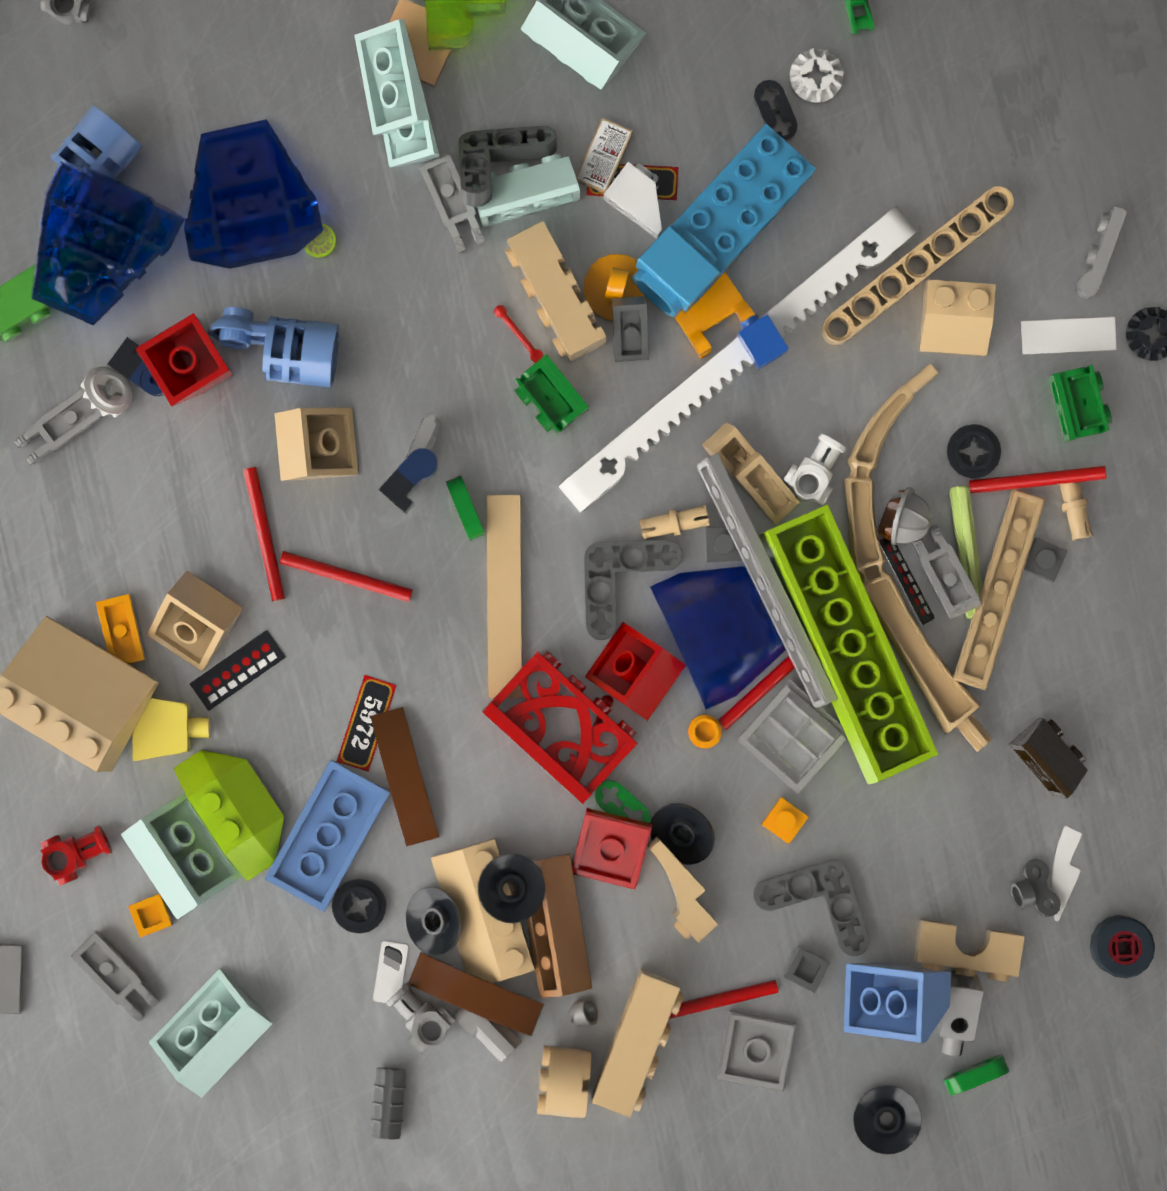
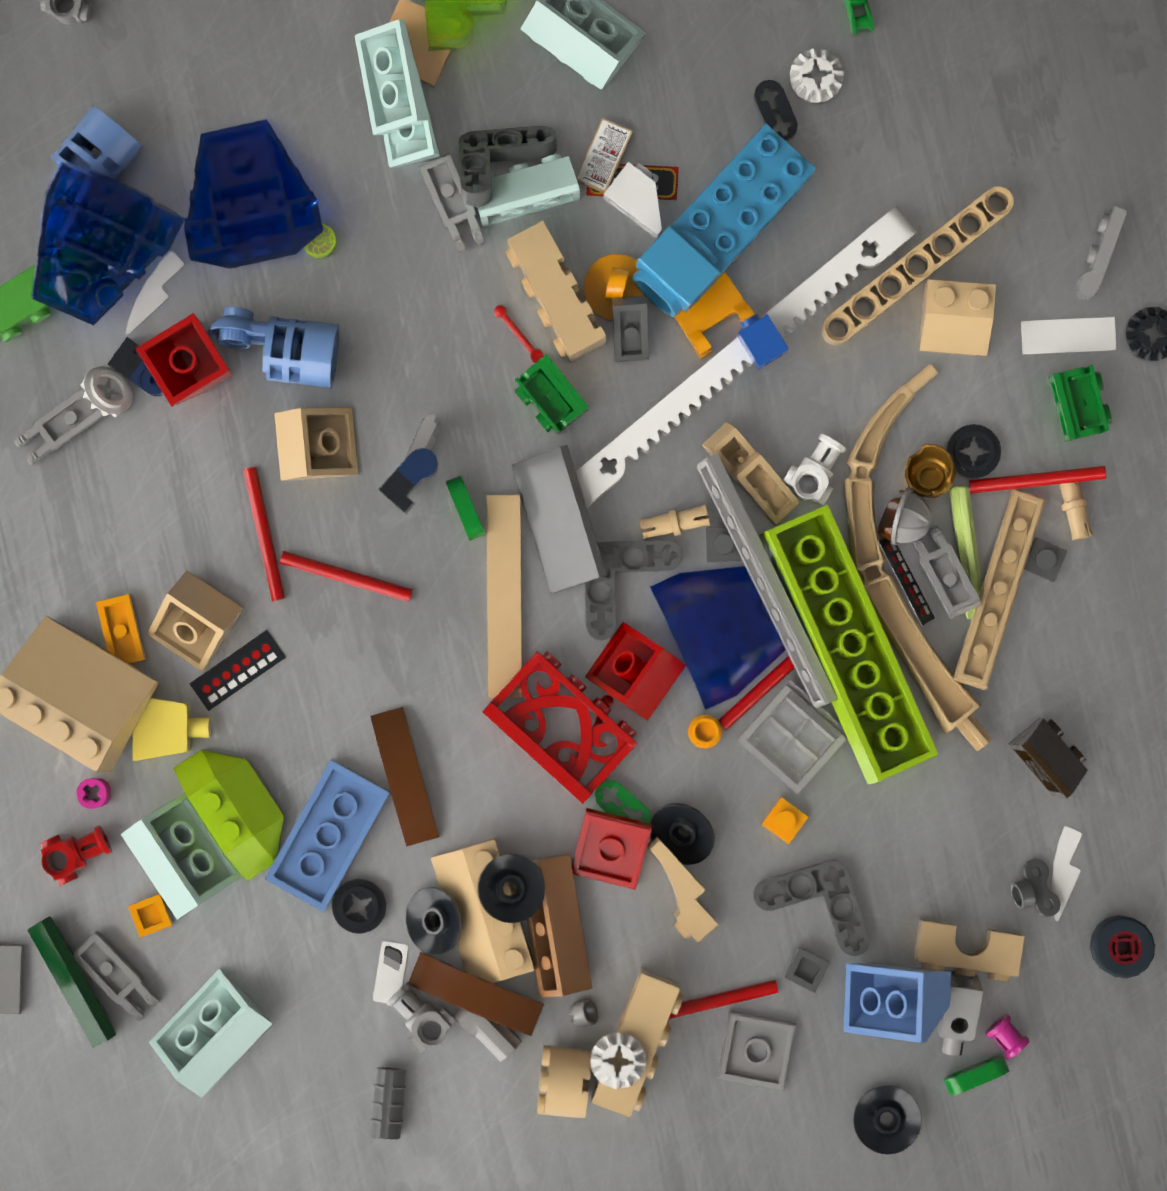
(71, 982): none -> dark green tile
(83, 793): none -> dark pink bush
(152, 293): none -> white sticker
(360, 740): sticker -> none
(559, 519): none -> tile
(606, 1049): none -> white gear
(930, 471): none -> pearl gold hair
(1007, 1036): none -> dark pink bush

